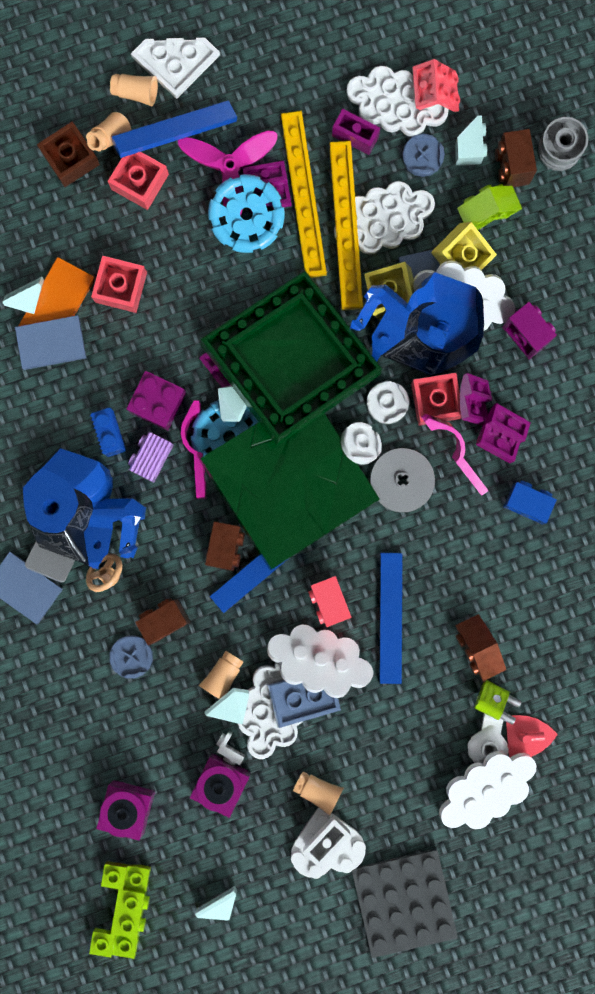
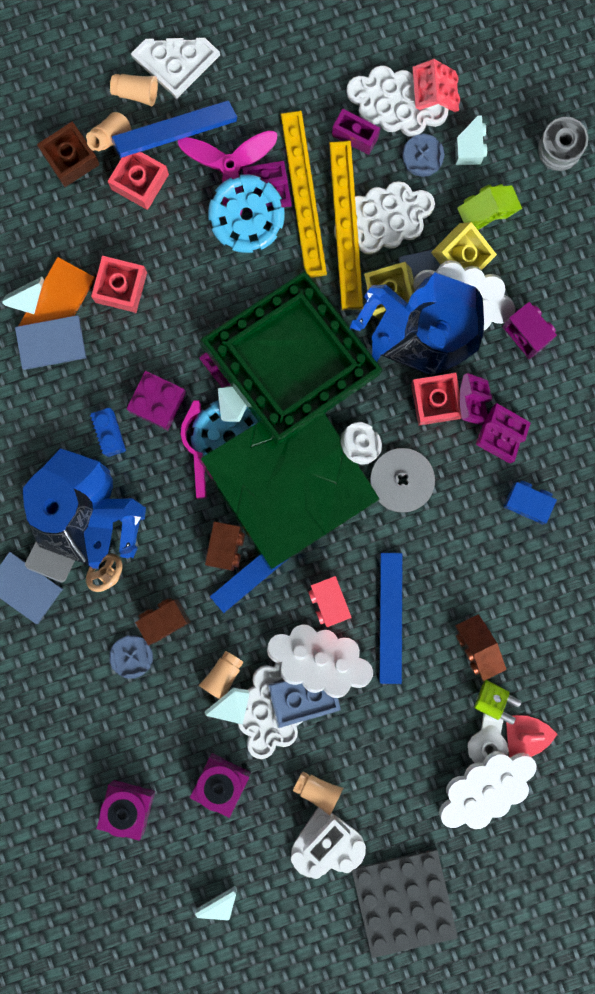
(129, 909): lime bracket -> none
(150, 456): lavender brick -> none
(230, 754): white bracket -> none
(387, 402): white tile -> none
(436, 423): piece -> none
(516, 158): copper brick -> none

